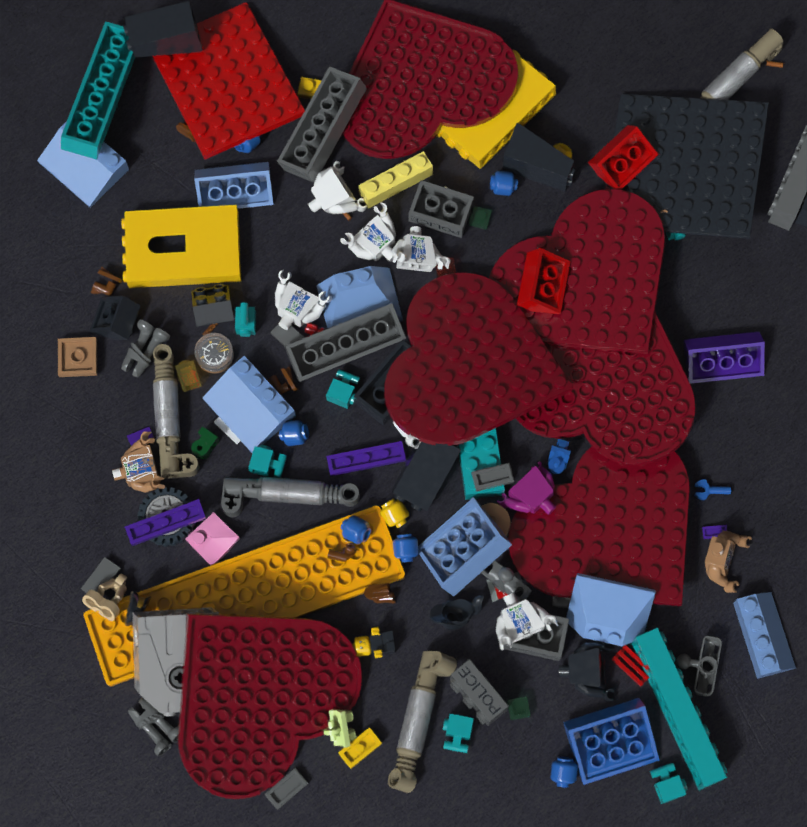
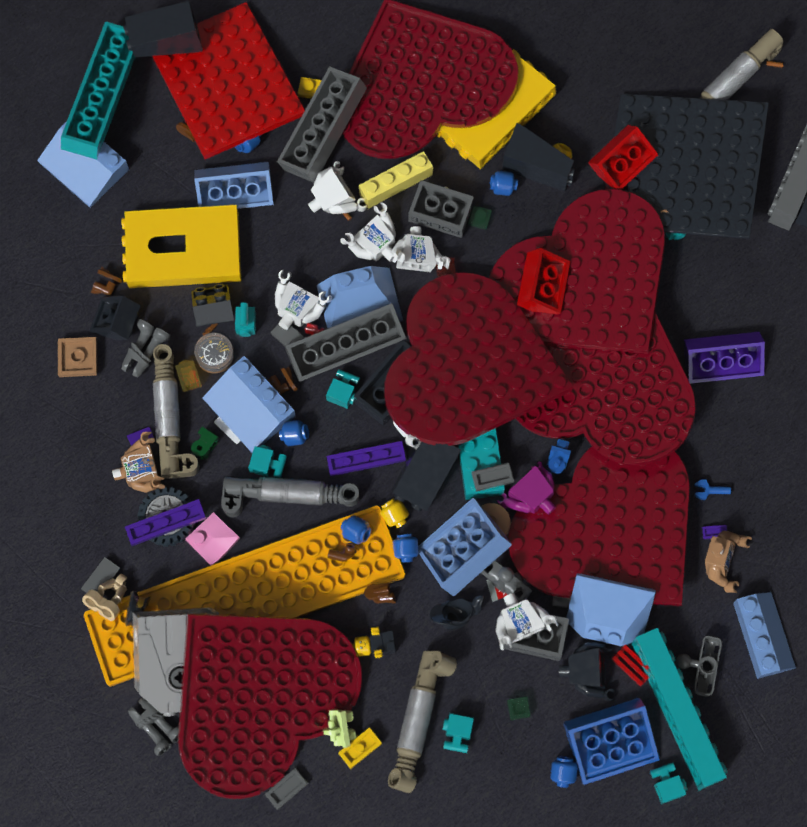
(478, 693): dark grey brick -> none

